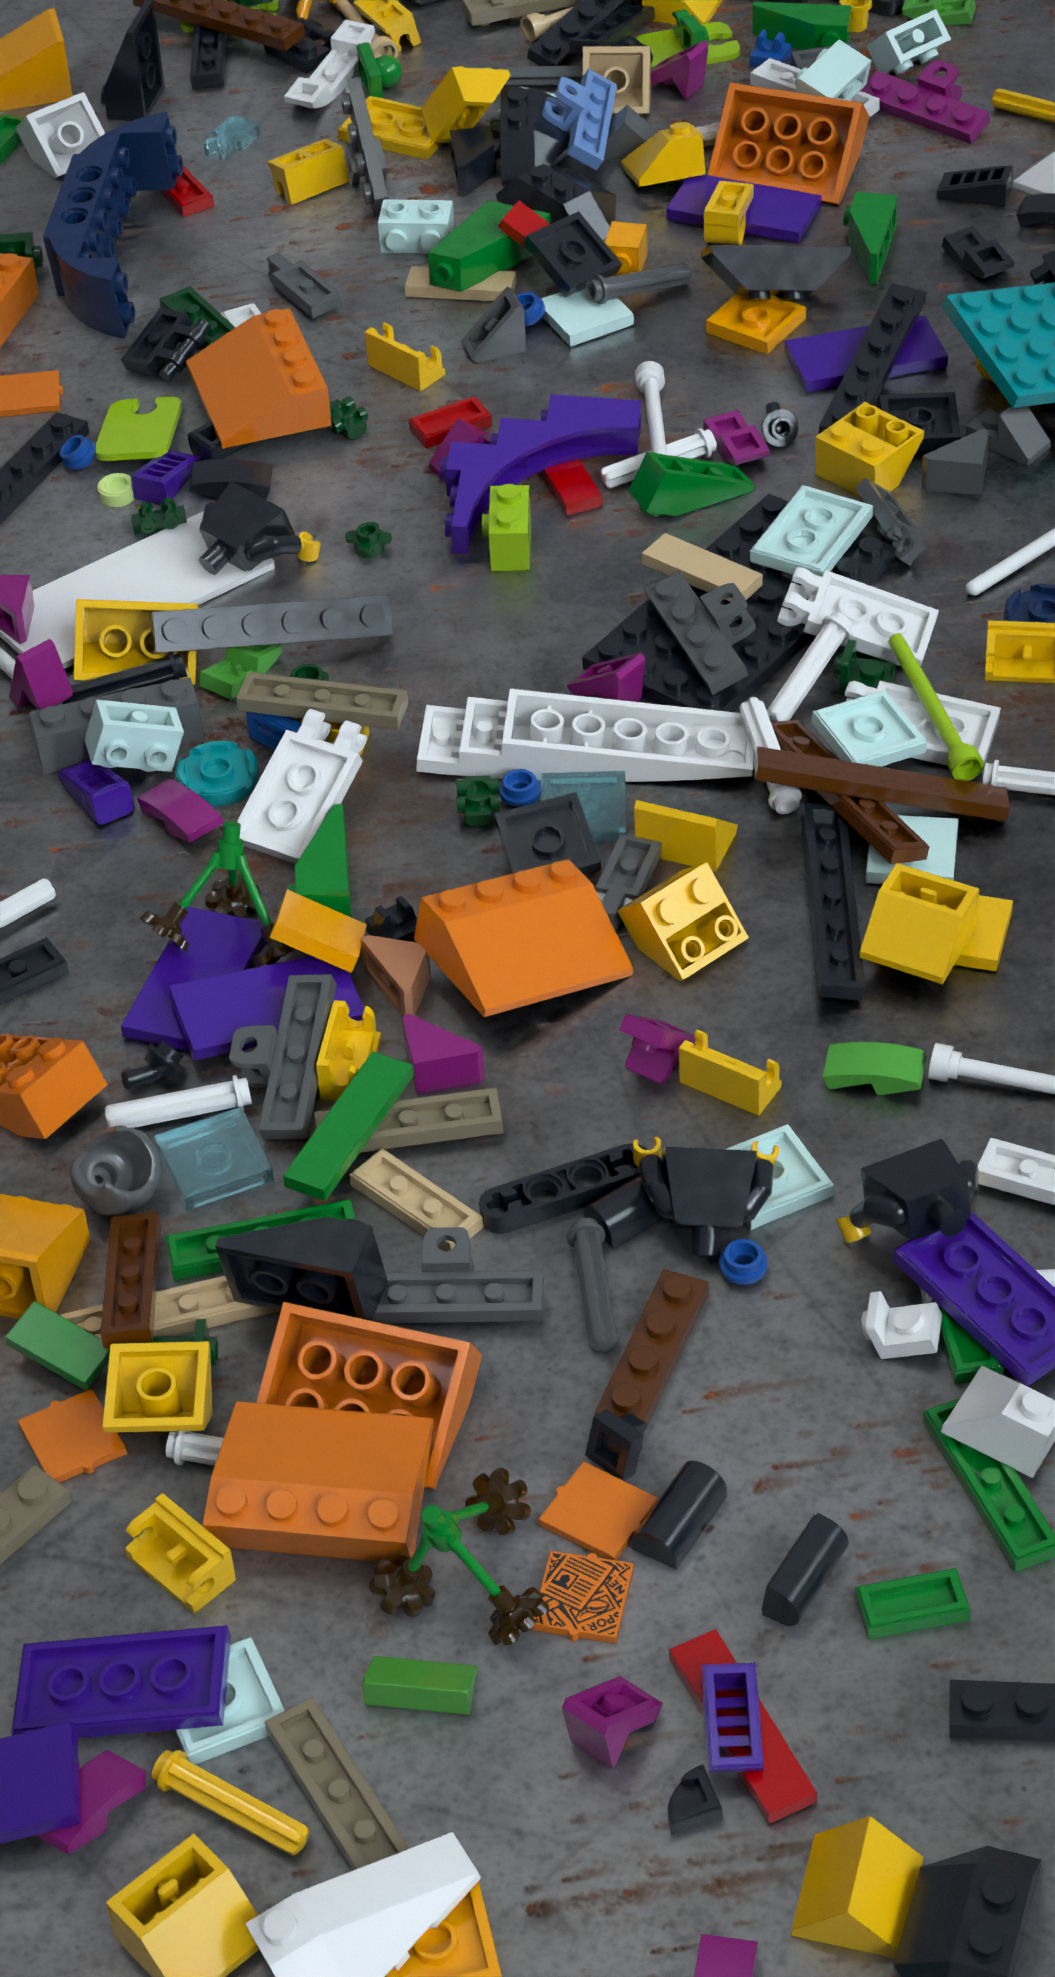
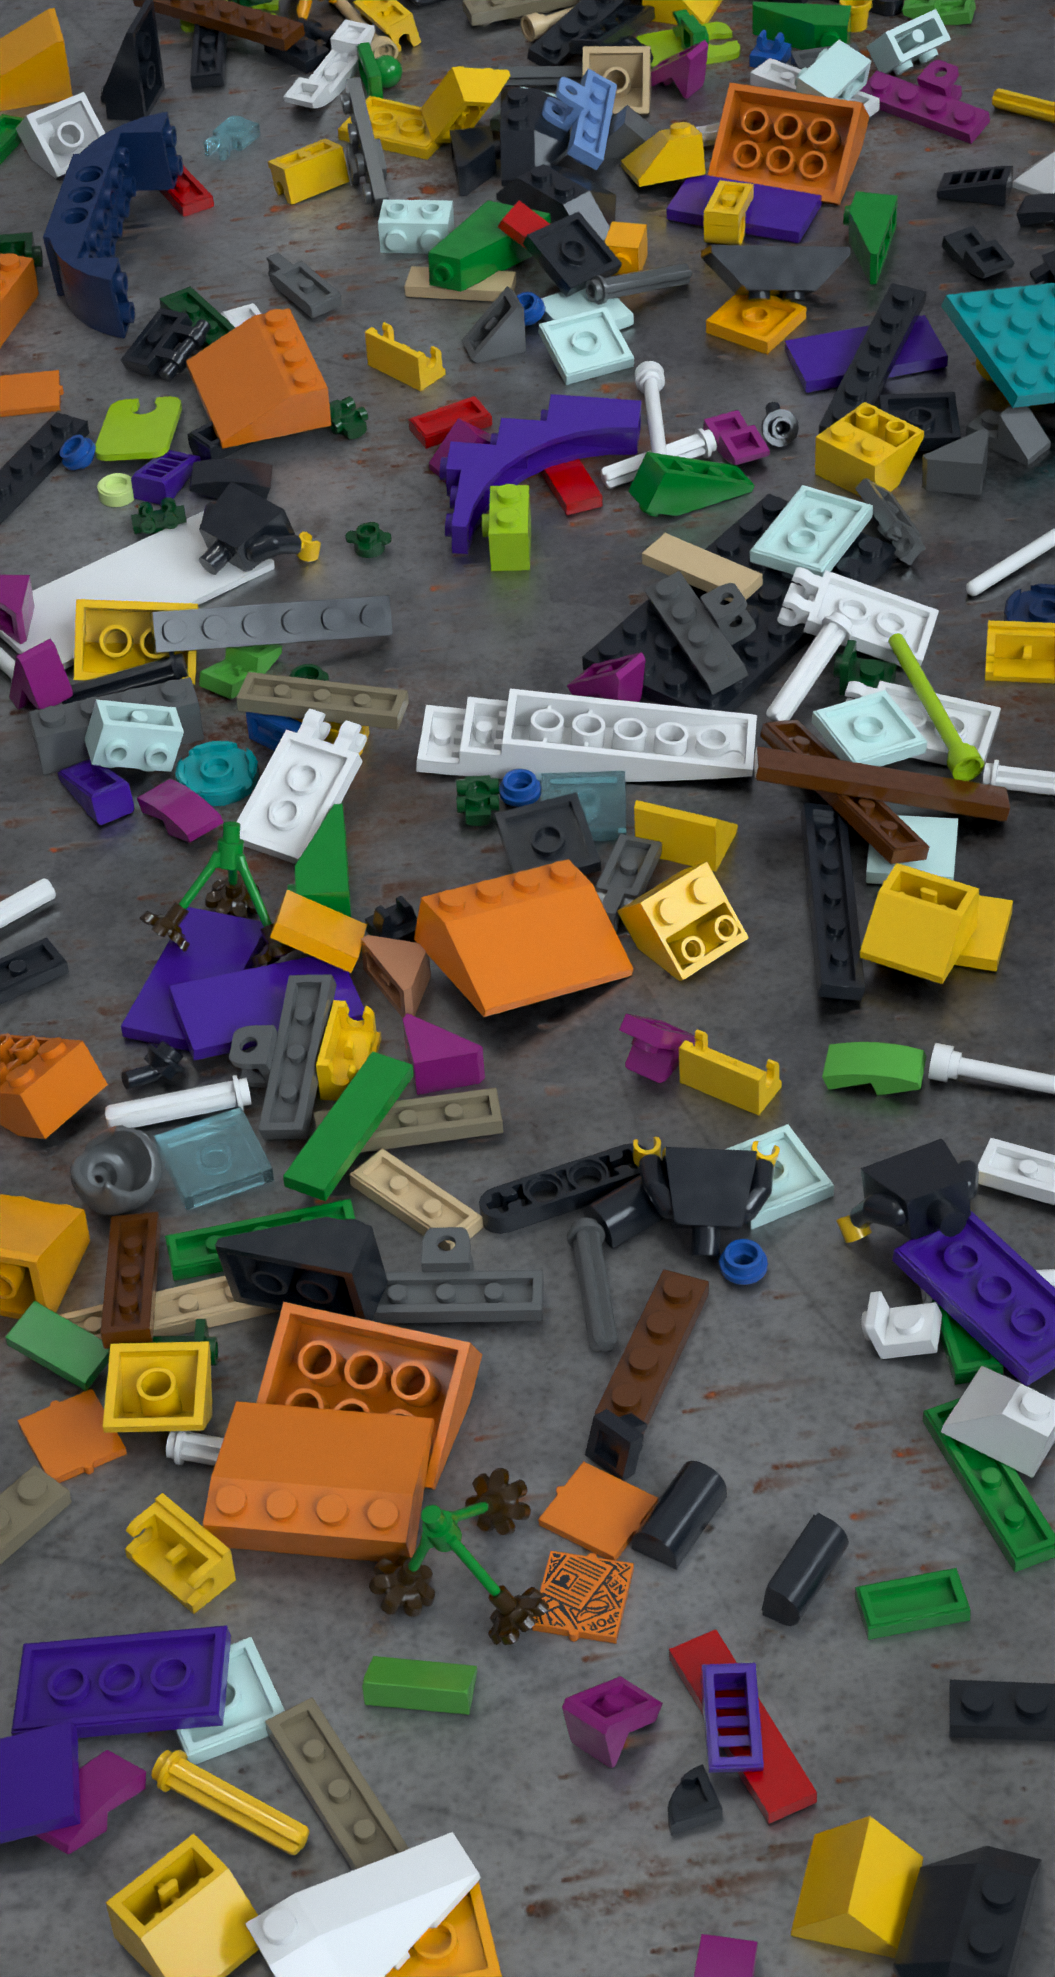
(586, 345): none -> light aqua tile
(760, 730): white axle -> none

